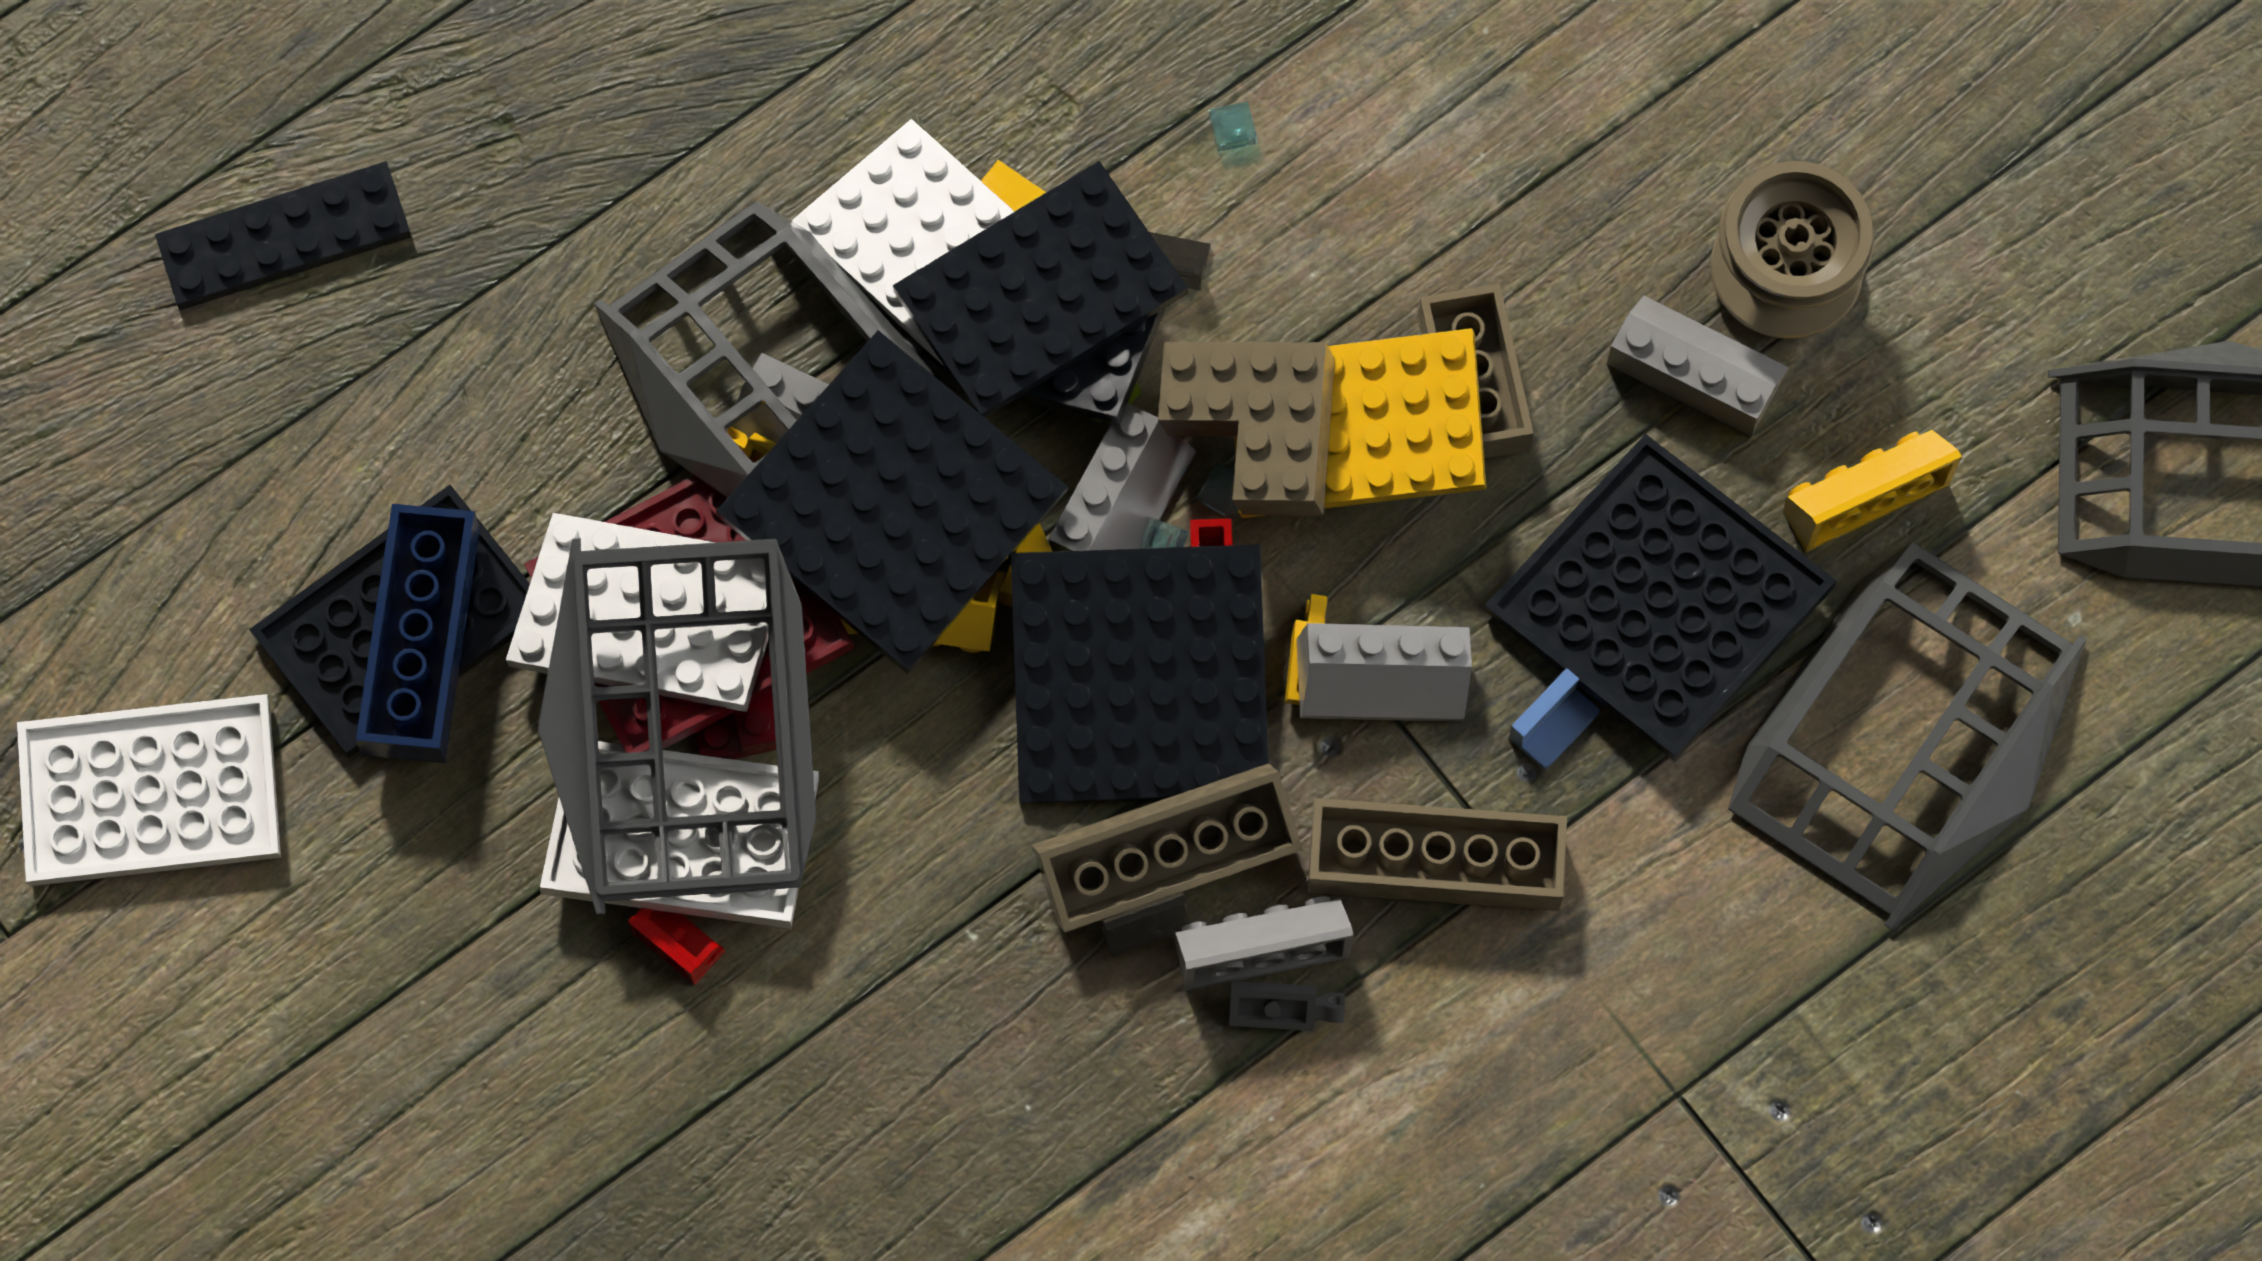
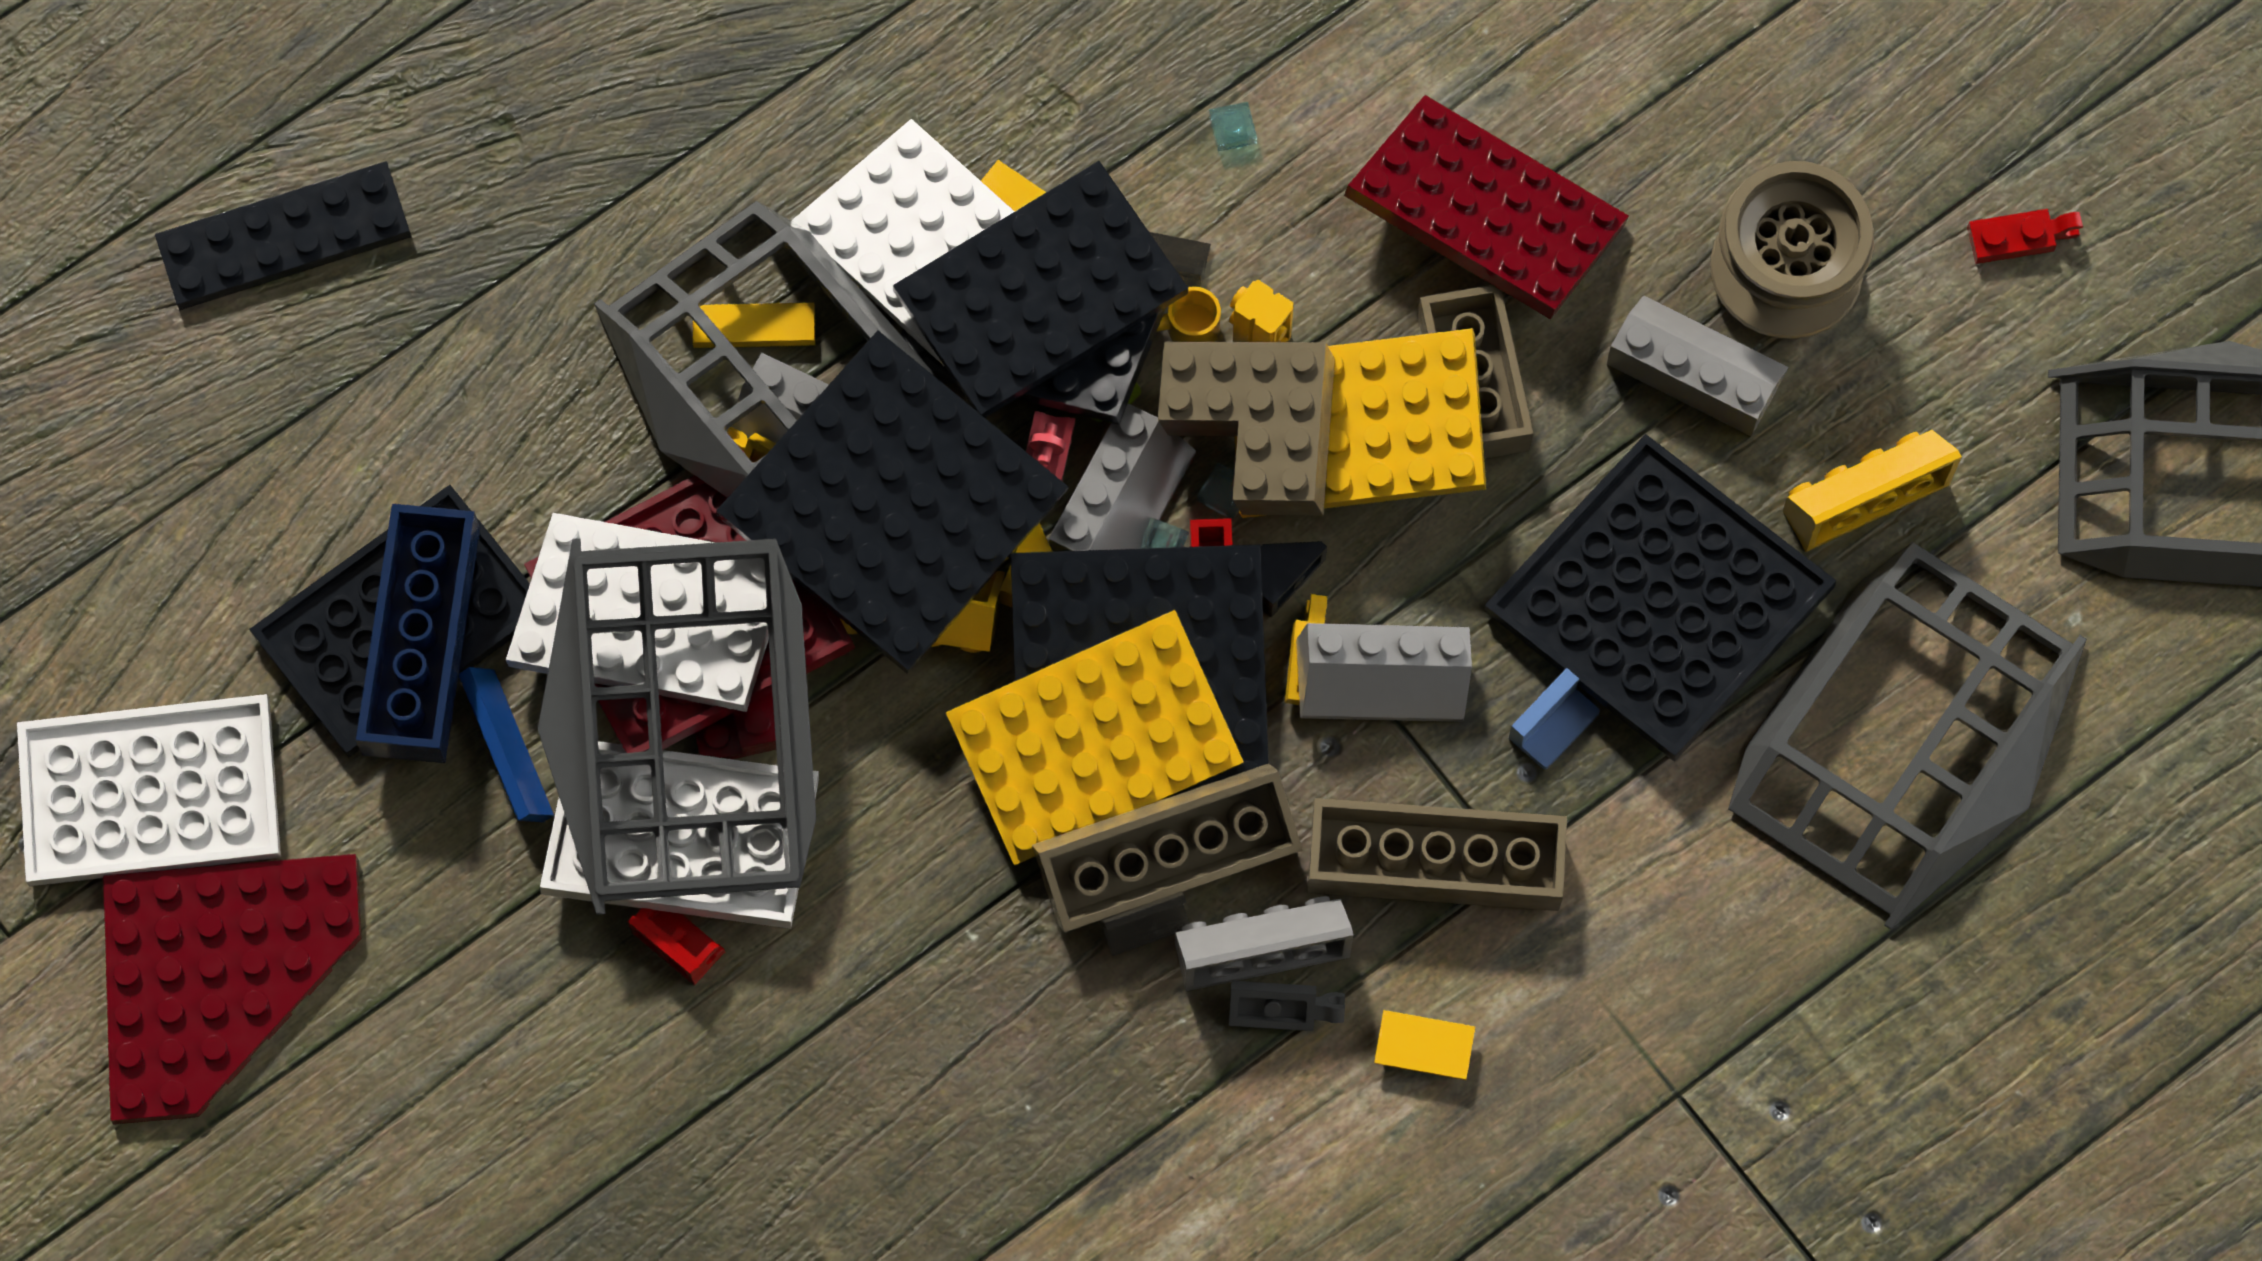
(212, 969): none -> dark red plate
(506, 745): none -> blue tile
(760, 324): none -> yellow tile
(1051, 441): none -> coral hips
(1095, 735): none -> yellow plate
(1193, 317): none -> yellow piece
(1261, 315): none -> yellow brick
(1286, 569): none -> black slope
(1424, 1045): none -> yellow piece
(1486, 206): none -> dark red plate
(2020, 234): none -> red plate

